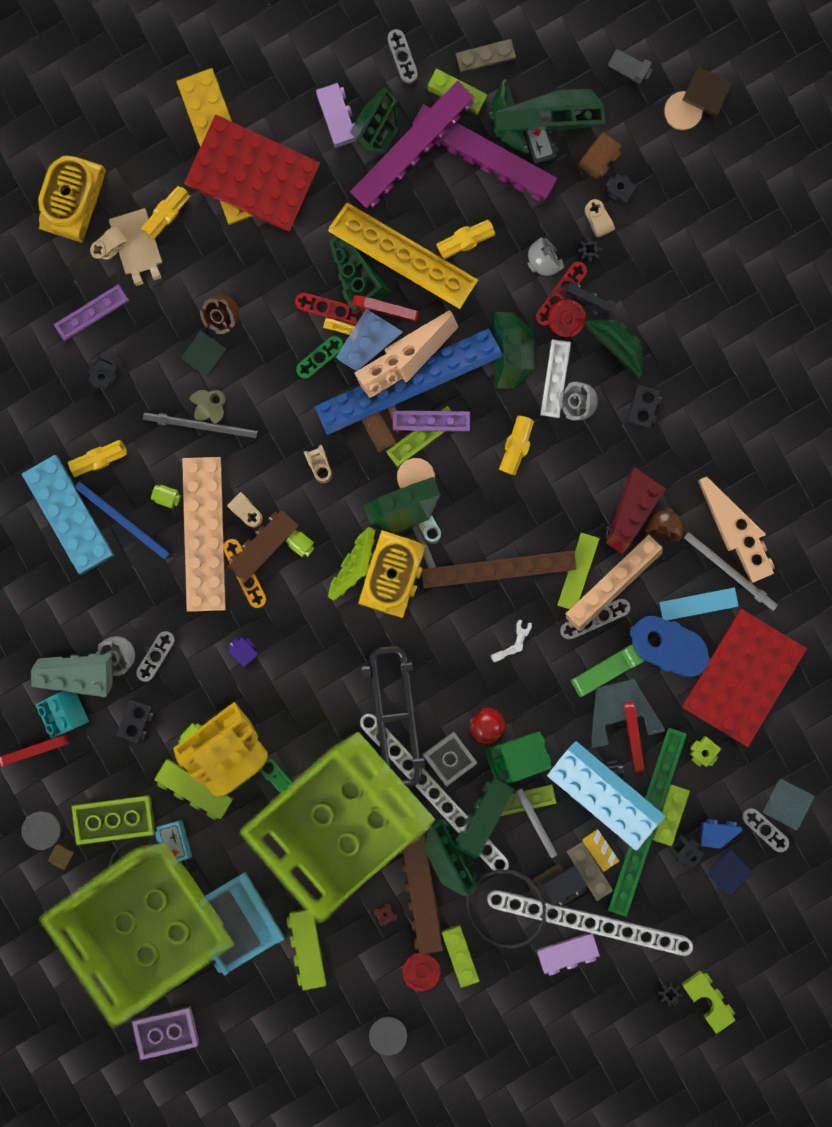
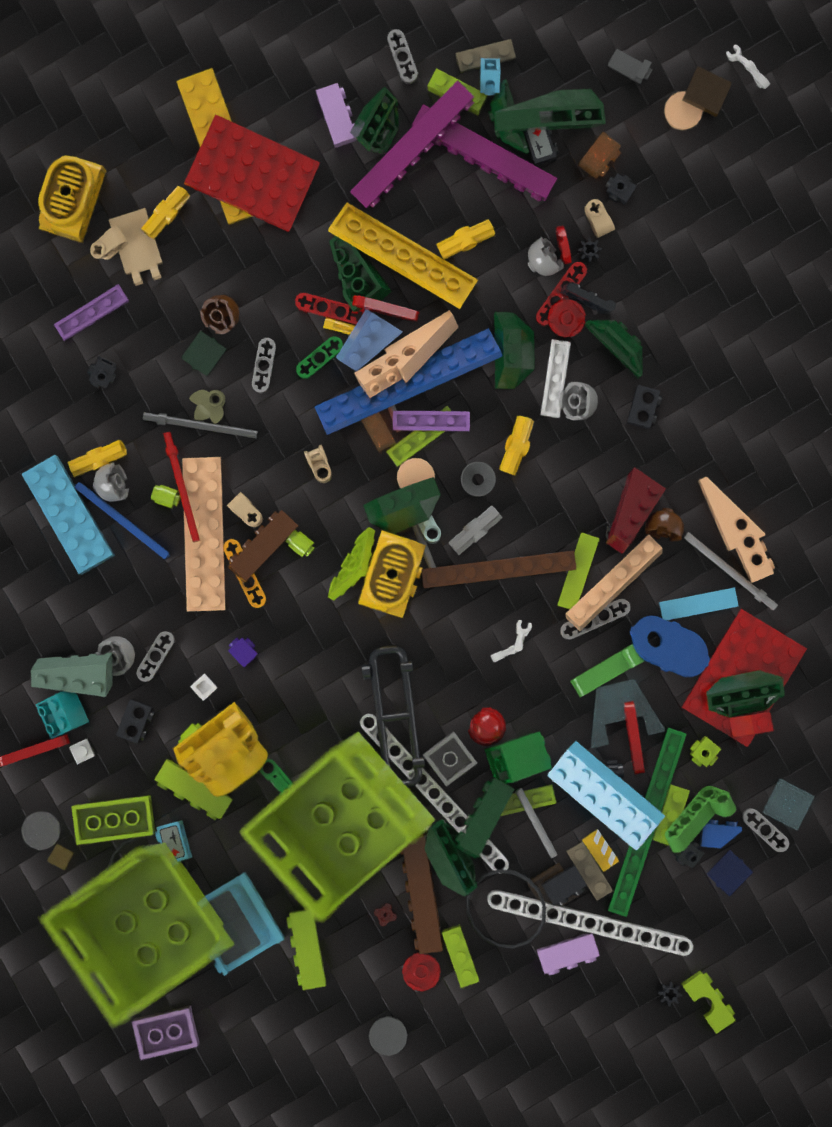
(82, 751): none -> white plate
(110, 483): none -> light grey cylinder
(172, 452): none -> red bar
(204, 687): none -> white plate
(261, 350): none -> light grey beam
(475, 530): none -> light grey piece
(482, 469): none -> dark grey piece
(490, 76): none -> medium azure brick
(563, 244): none -> red tile
(697, 814): none -> bright green beam
(745, 693): none -> dark green wedge
(751, 724): none -> red slope
(760, 80): none -> white piece

